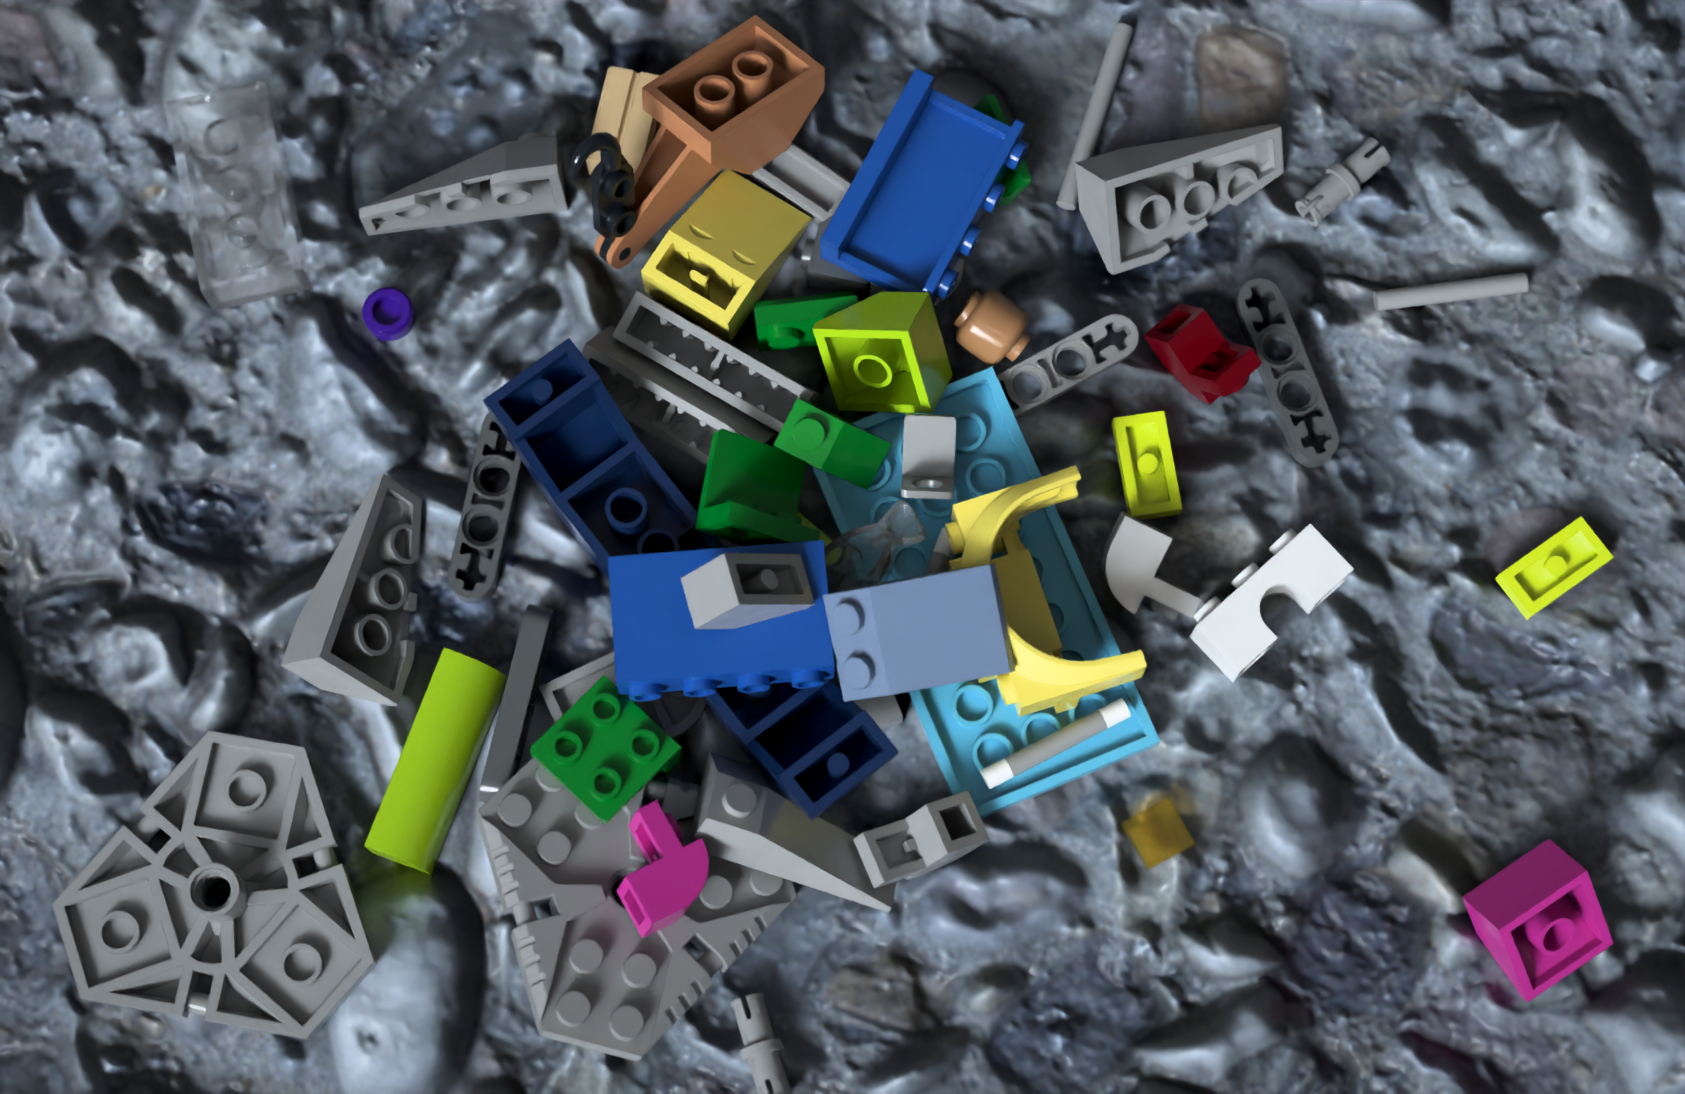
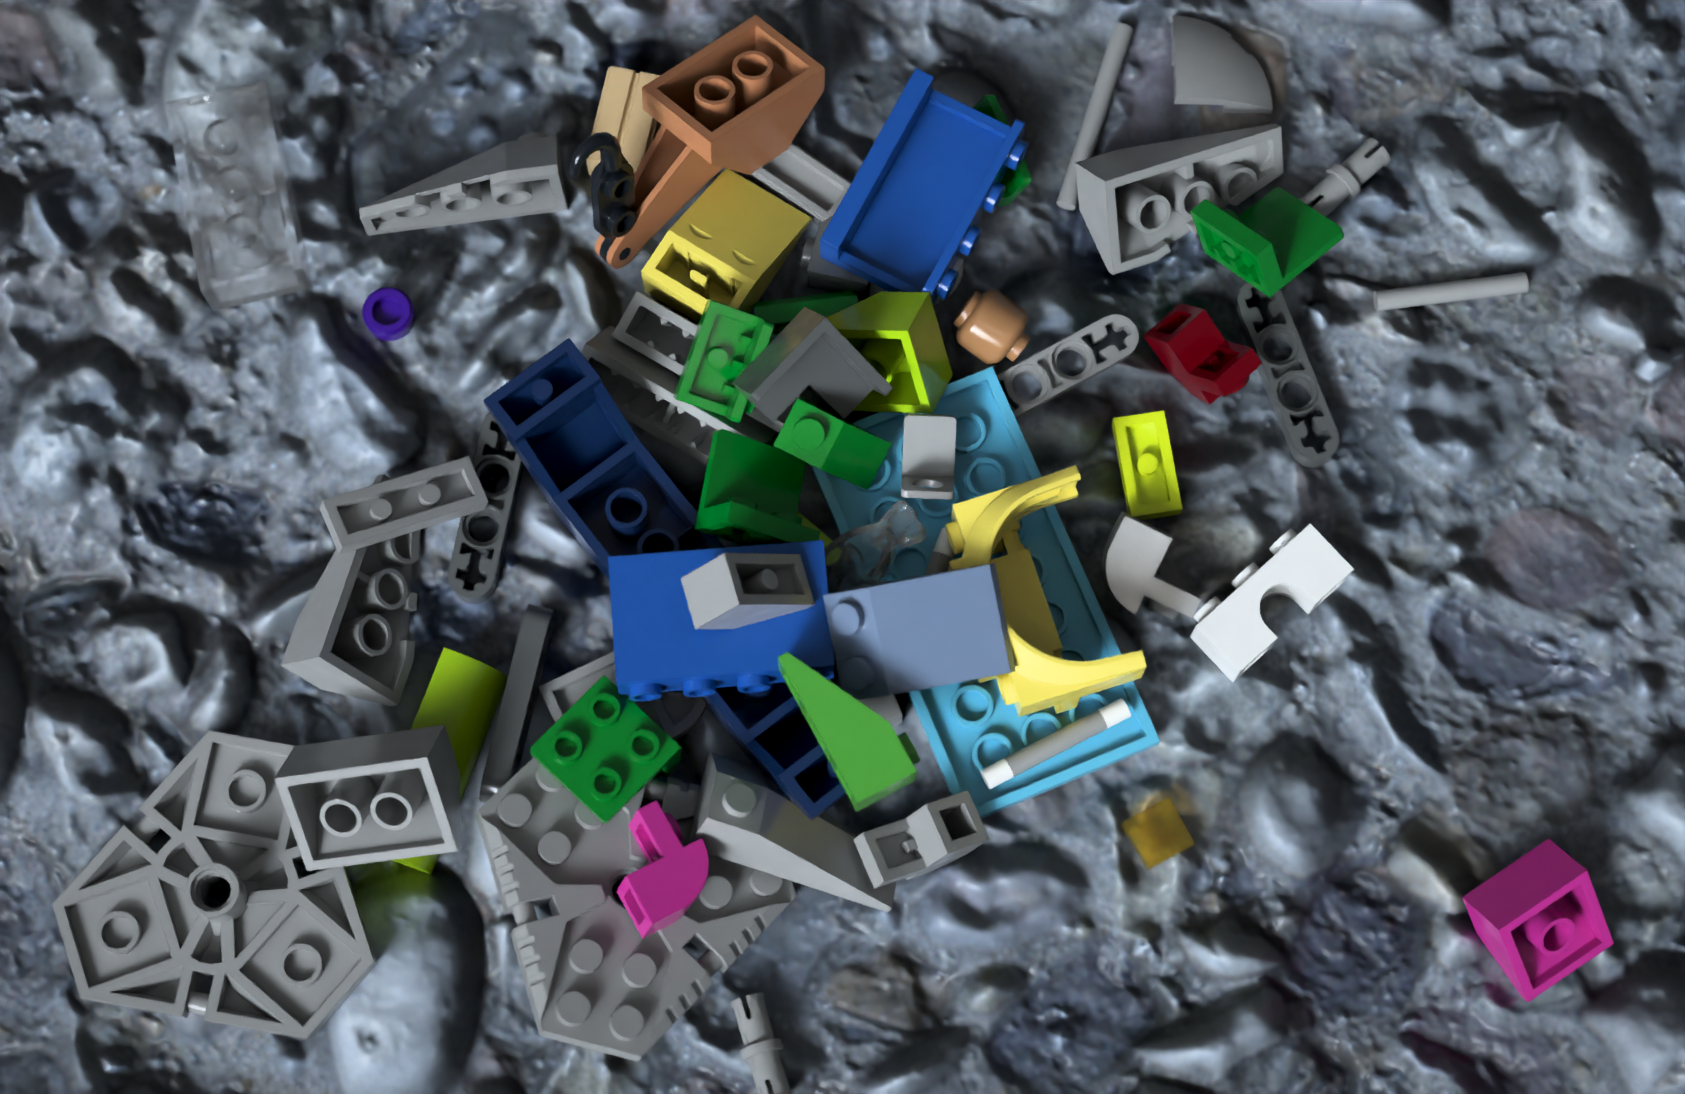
(373, 798): none -> light grey slope
(403, 505): none -> light grey plate
(719, 353): none -> green bracket
(813, 356): none -> dark grey panel
(854, 738): none -> bright green slope
(1215, 69): none -> light grey brick
(1268, 240): none -> green bracket
(1554, 568): neon yellow plate -> none

